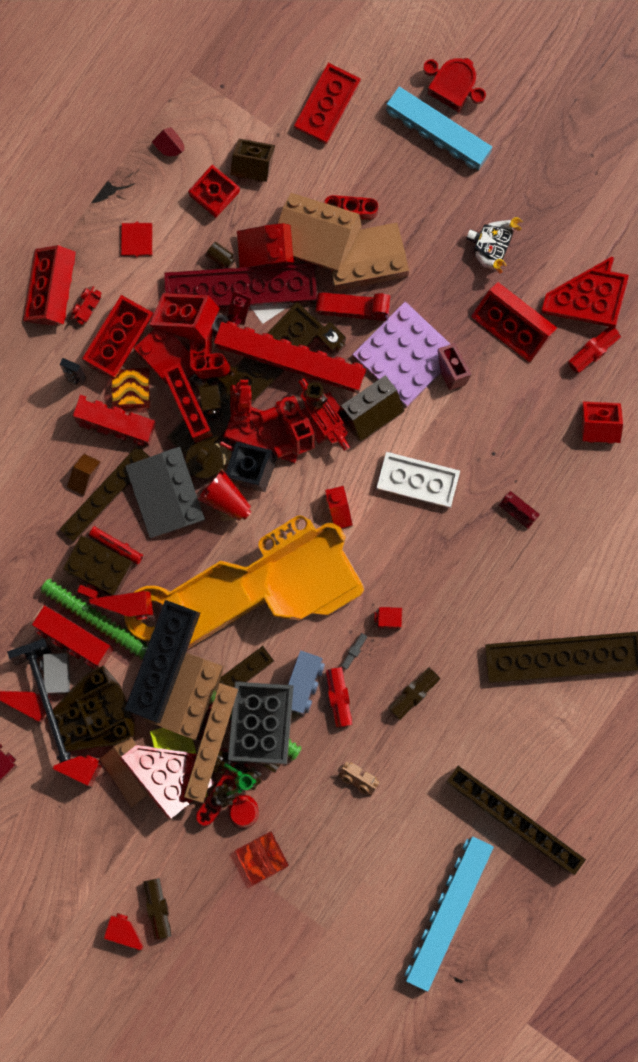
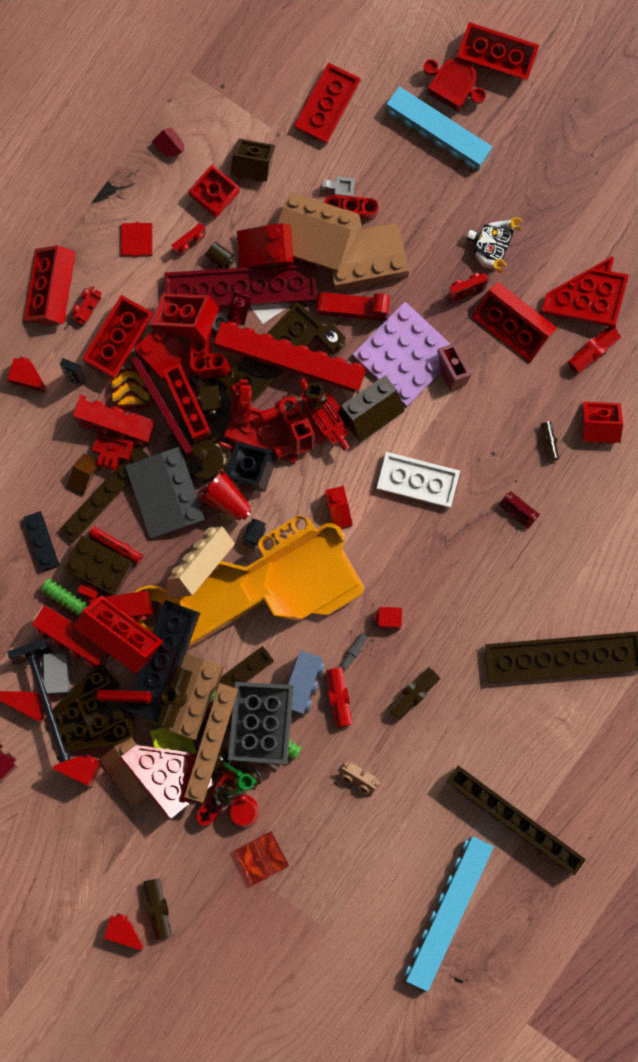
(25, 375): none -> red slope
(41, 541): none -> black plate
(111, 450): none -> red hinge
(118, 634): none -> red slope
(124, 696): none -> red axle
(162, 407): none -> dark red tile
(170, 704): none -> dark brown piece
(183, 244): none -> red plate
(199, 563): none -> tan slope
(254, 532): none -> black brick
(342, 186): none -> light grey plate
(463, 289): none -> red plate
(498, 51): none -> red slope
(550, 441): none -> dark brown pin

